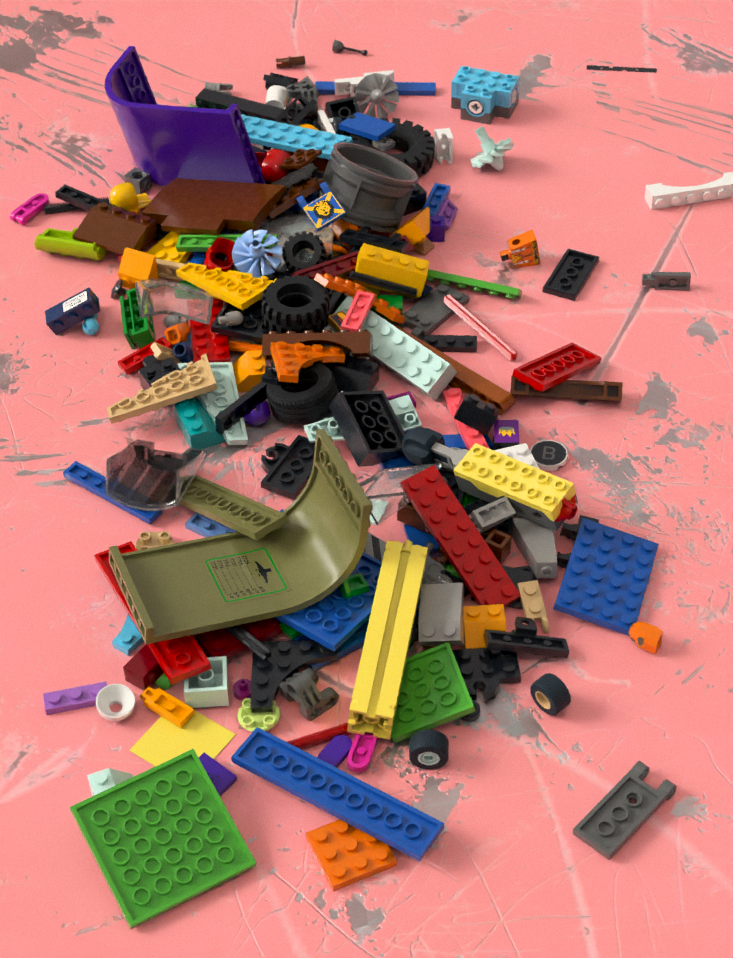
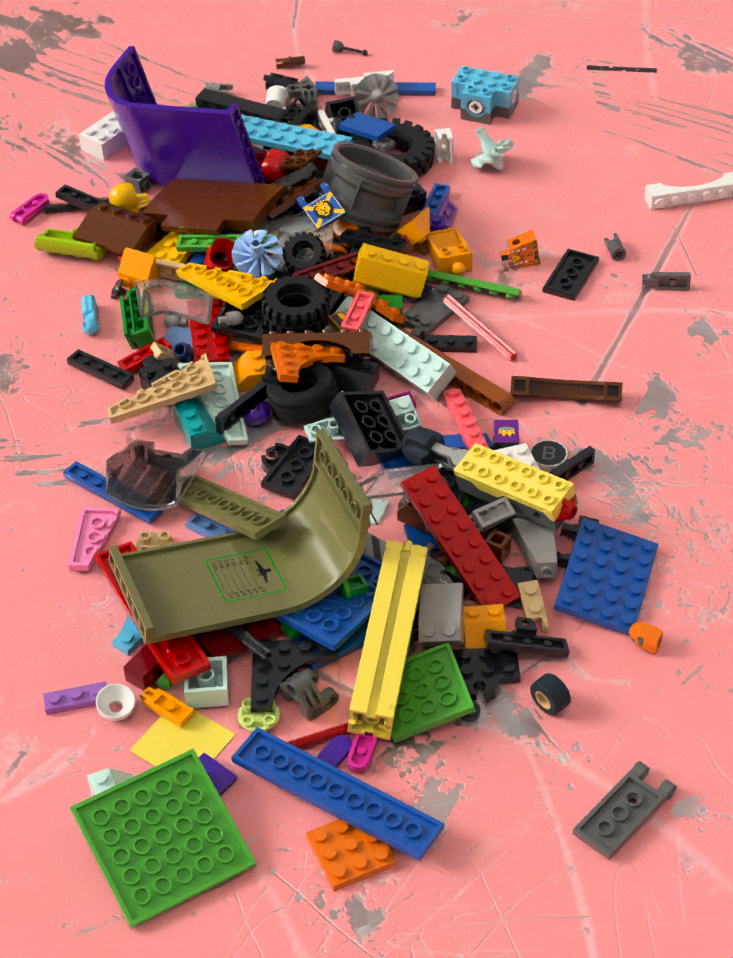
(72, 311): dark blue brick -> none
(90, 535): none -> bright pink wing
(100, 369): none -> black plate
(103, 137): none -> white piece
(177, 333): orange rock -> none
(242, 689): magenta tile -> none
(382, 283): black axle -> none
(428, 749): black wheel -> none
(449, 251): none -> light orange slope
(476, 413): black slope -> none
(556, 366): red plate -> none
(575, 464): none -> black plate
(615, 247): none -> dark grey hinge

